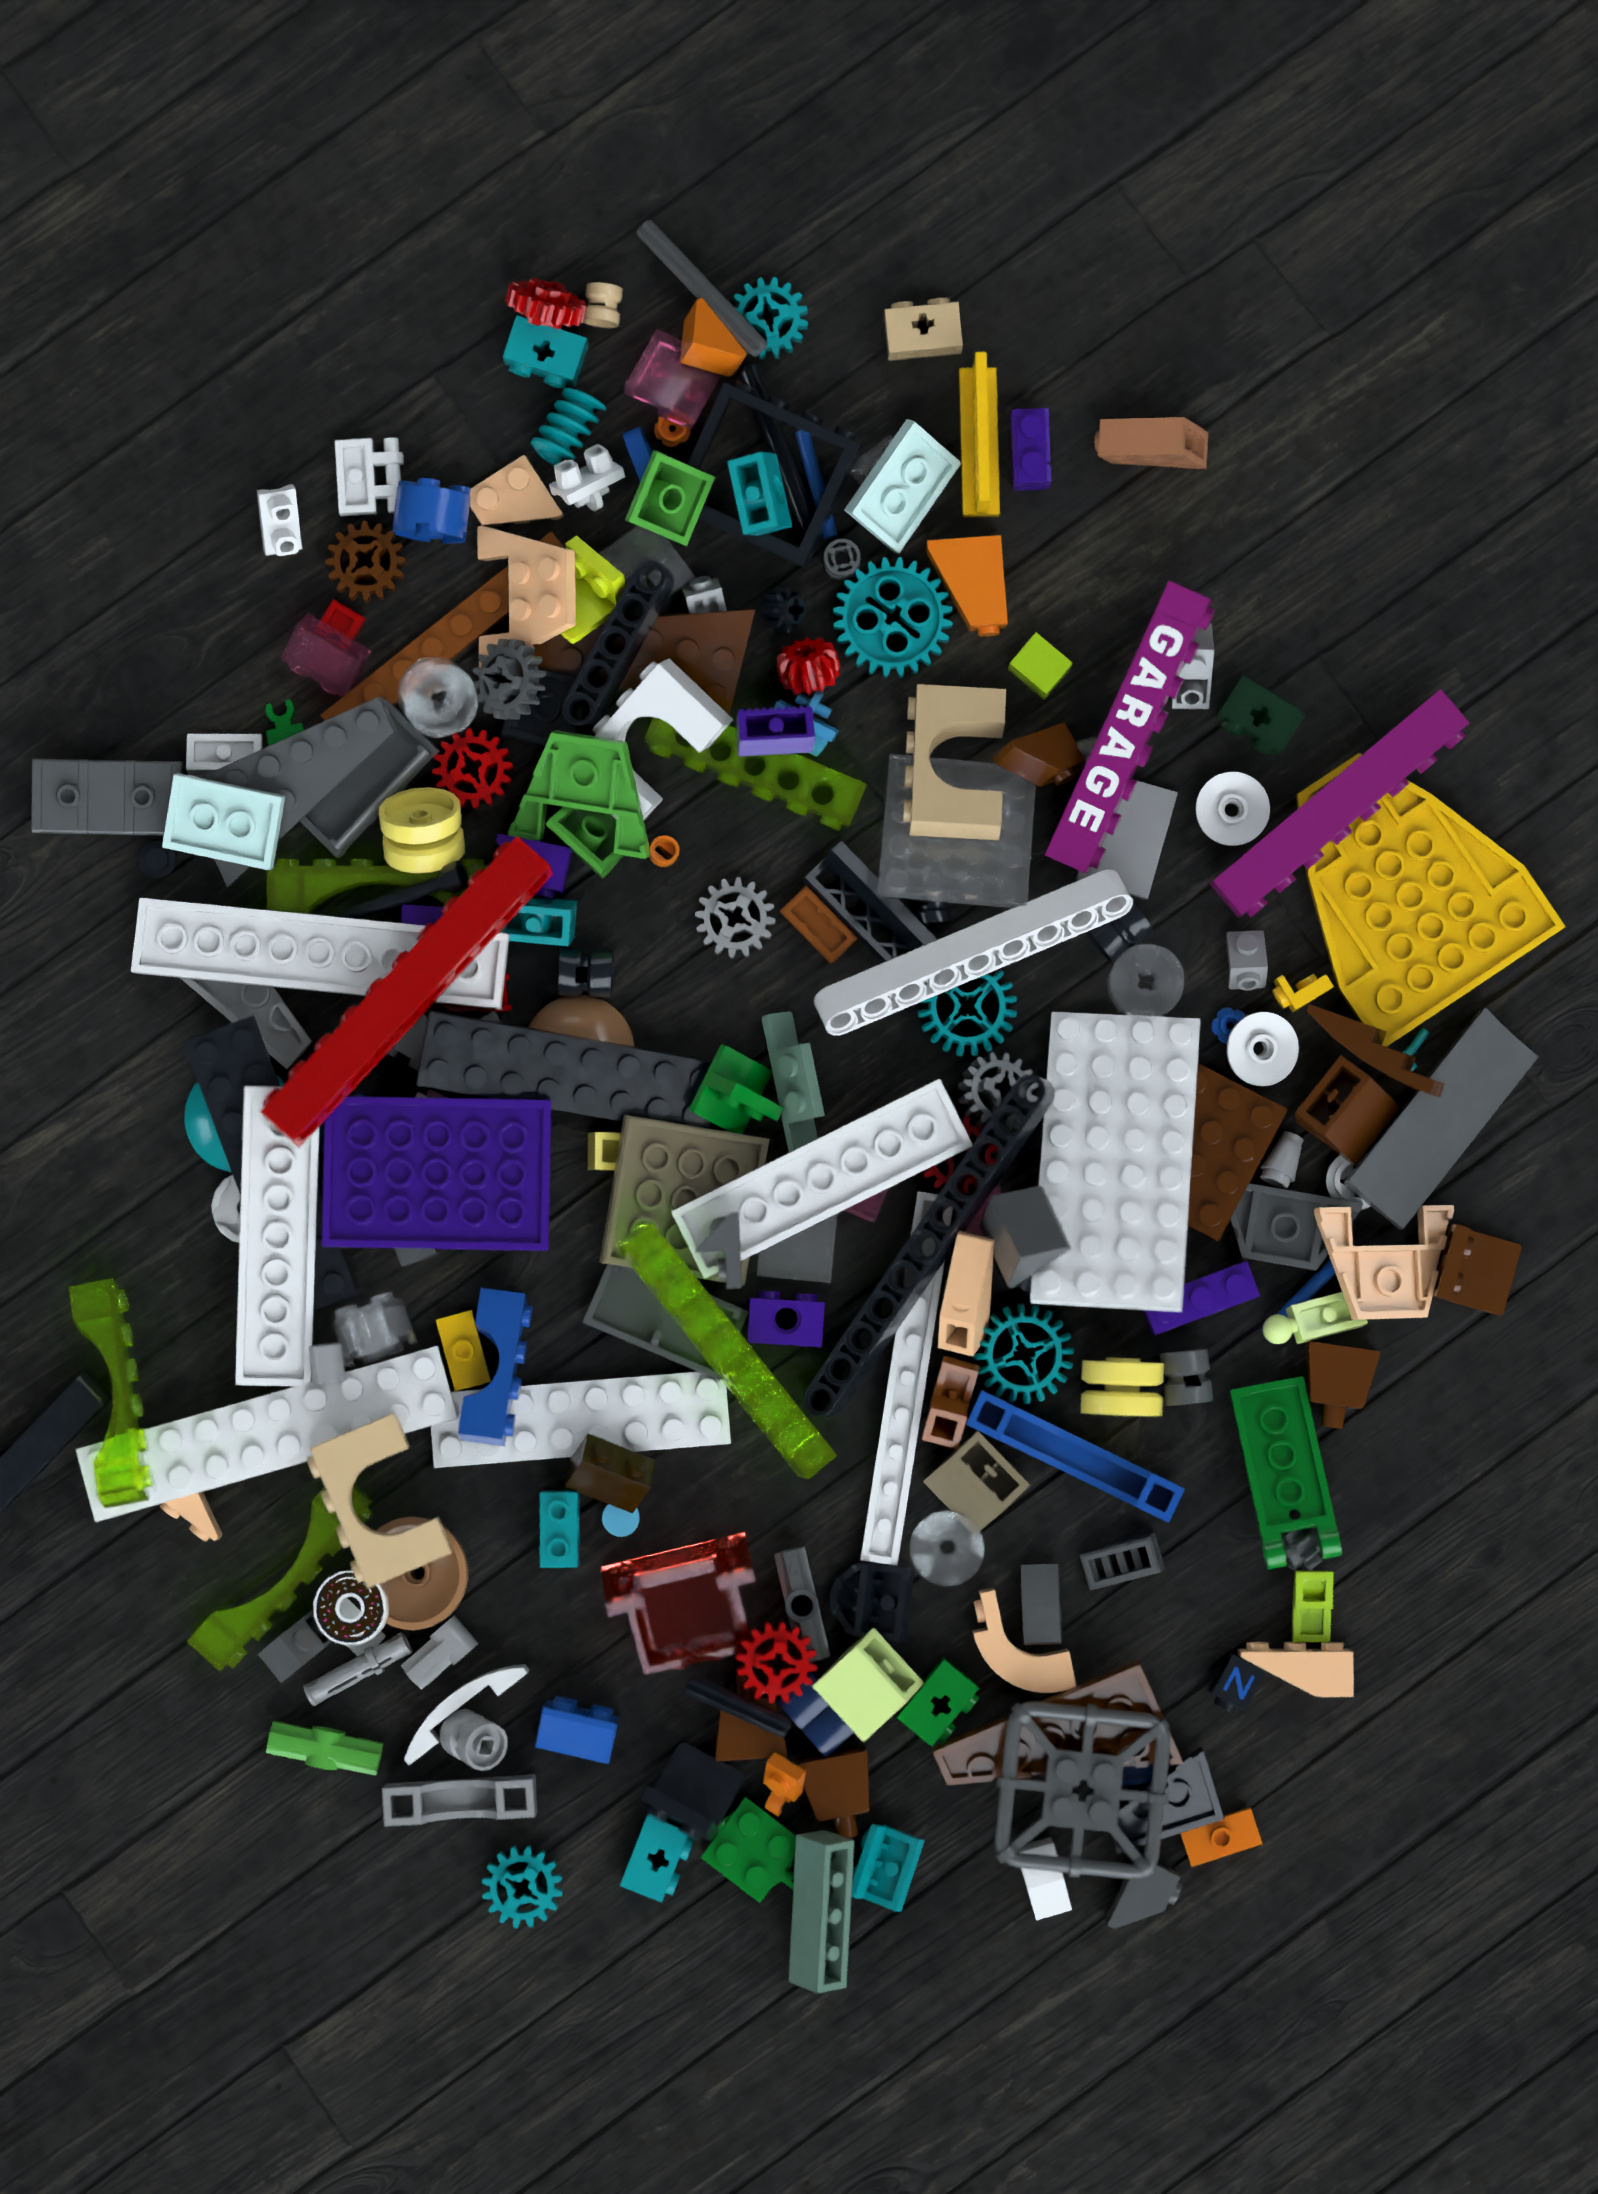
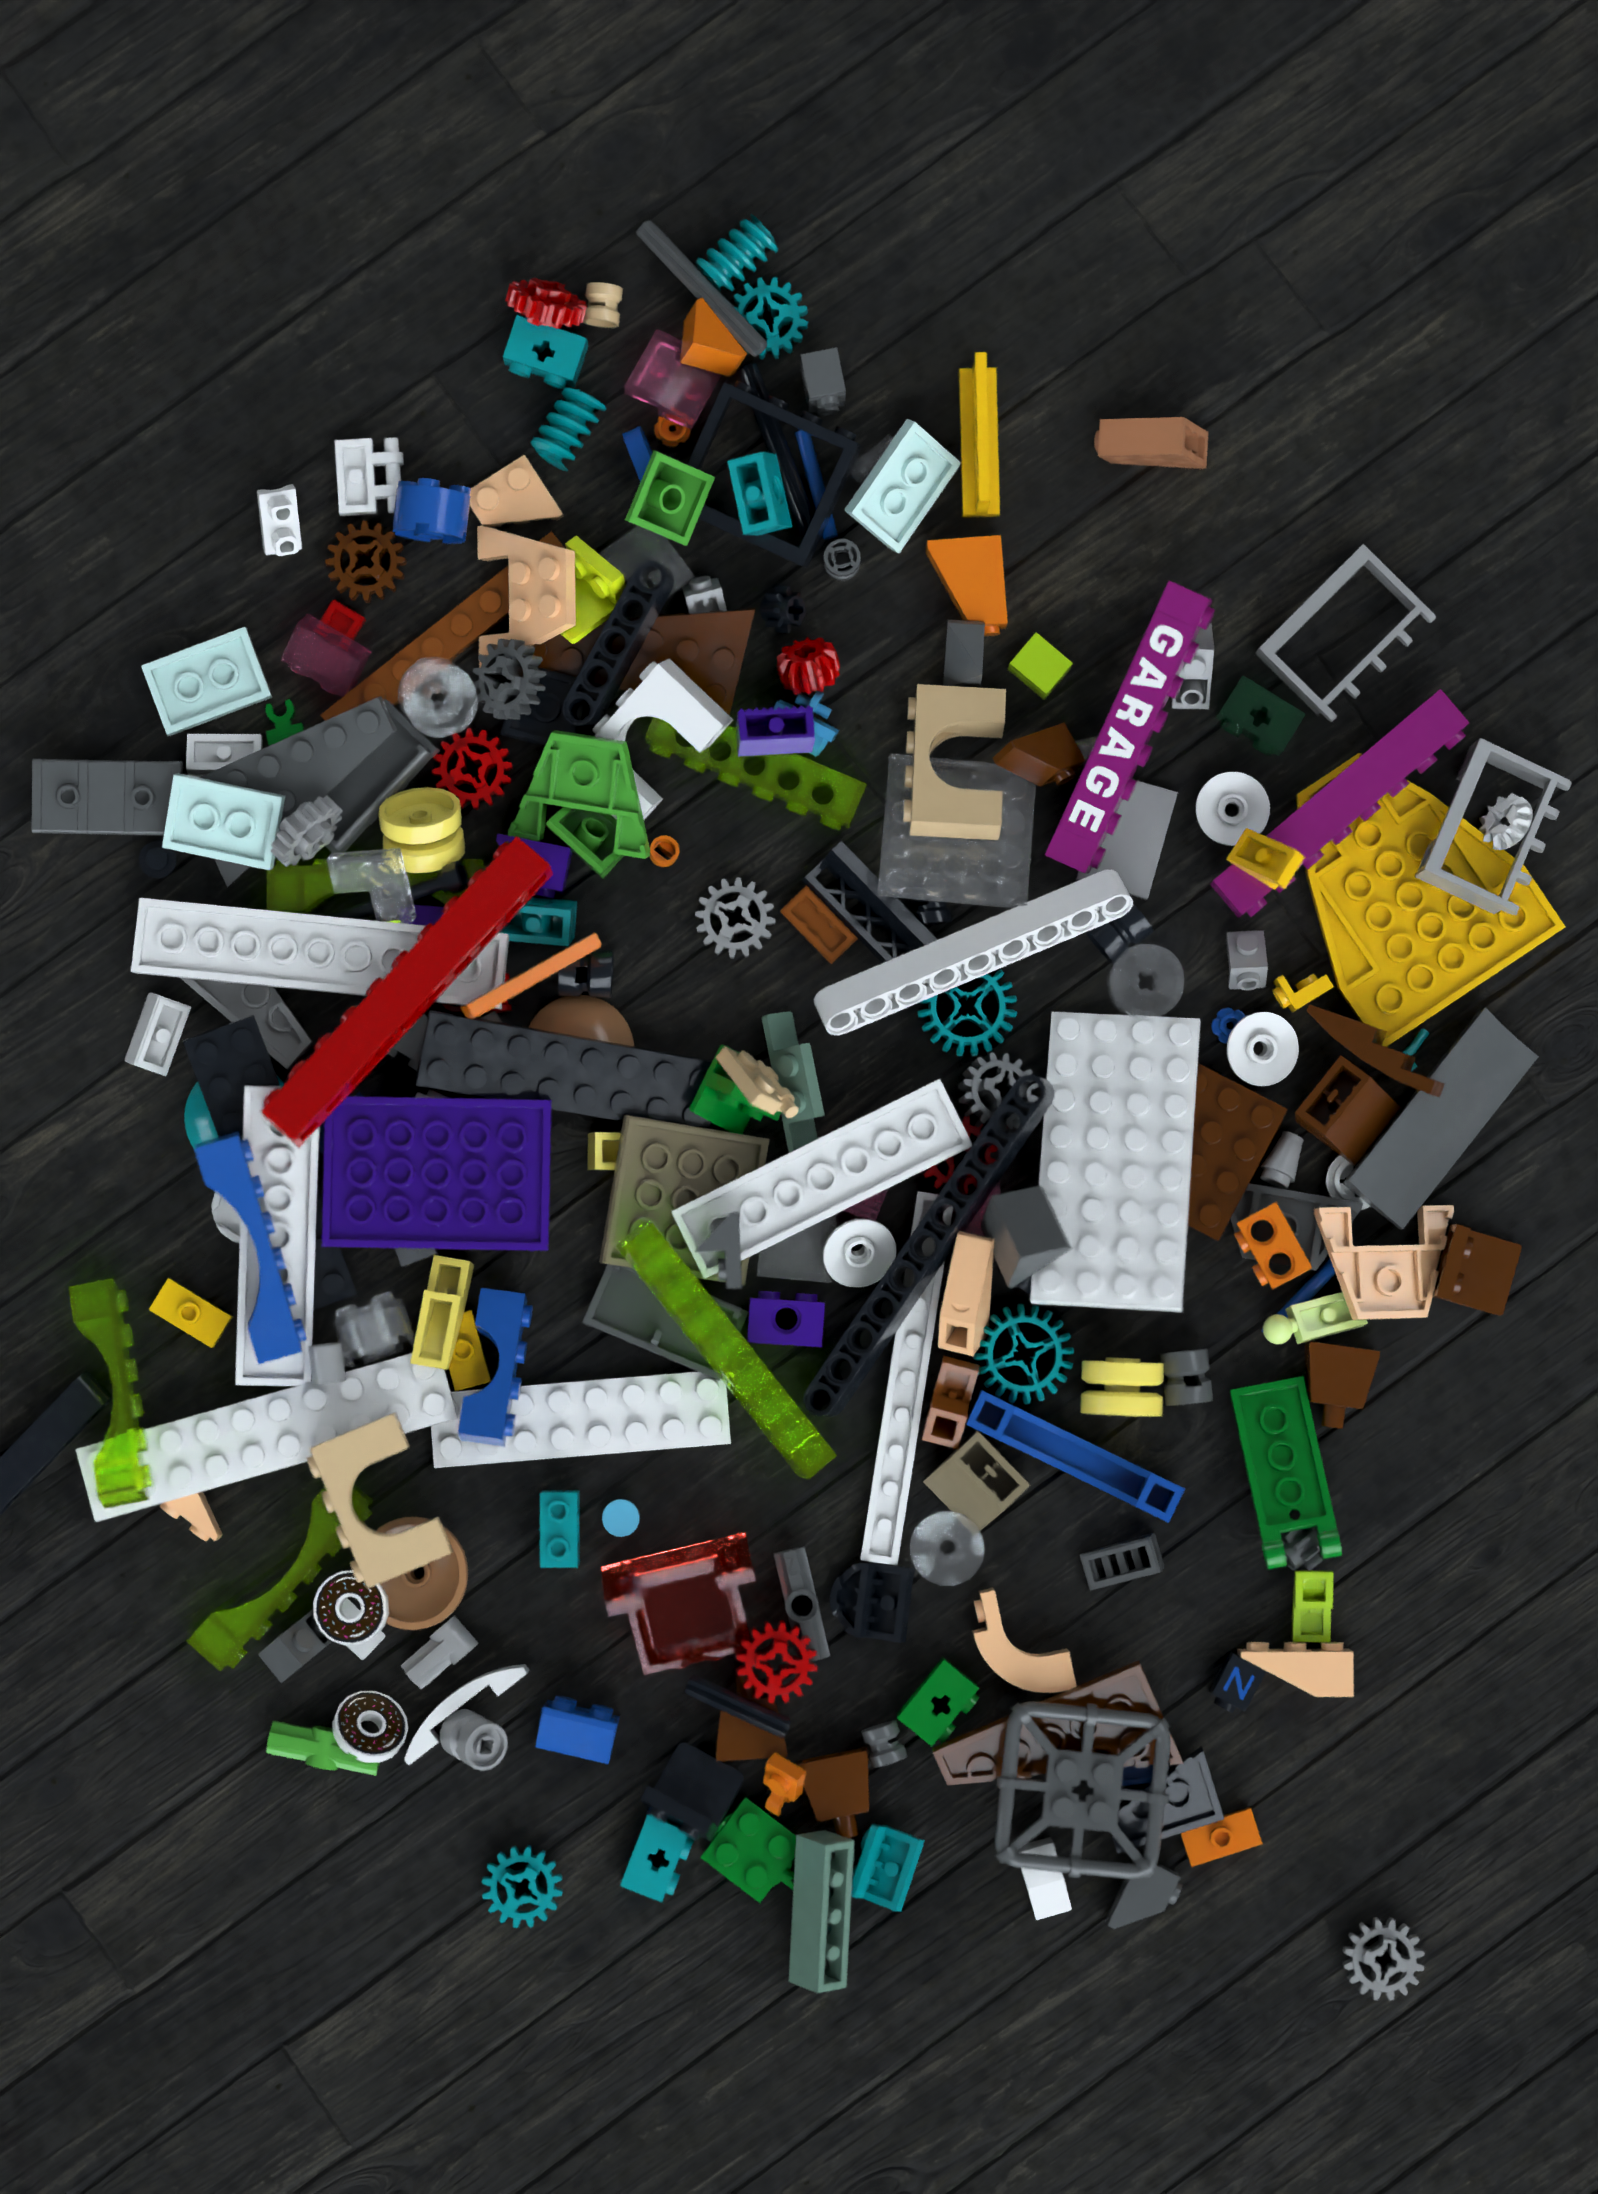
(157, 1034): none -> white slope
(190, 1313): none -> yellow plate
(206, 681): none -> light aqua plate
(227, 1172): none -> blue arch
(306, 831): none -> light grey gear
(366, 1664): light grey pin -> none
(370, 1707): none -> tile
(380, 874): none -> clear plate
(442, 1312): none -> light yellow slope
(459, 1798): light grey arch -> none
(531, 976): none -> orange tile
(589, 482): white hips -> none
(610, 1473): dark brown brick -> none
(737, 254): none -> teal piece
(757, 1082): none -> tan plate
(816, 1717): dark blue brick -> none
(823, 381): none -> dark grey brick
(861, 1266): none -> white dish
(868, 1684): yellowish green slope -> none
(884, 1744): none -> dark grey wheel
(905, 339): tan brick -> none
(913, 591): teal gear -> none
(964, 653): none -> dark grey slope
(1030, 449): dark purple brick -> none
(1041, 1604): dark grey slope -> none
(1207, 1296): dark purple arch -> none
(1265, 859): none -> yellow slope
(1282, 1242): none -> orange brick
(1339, 578): none -> light grey hinge
(1367, 1955): none -> light grey gear
(1469, 774): none -> light grey hinge
(1519, 815): none -> white gear

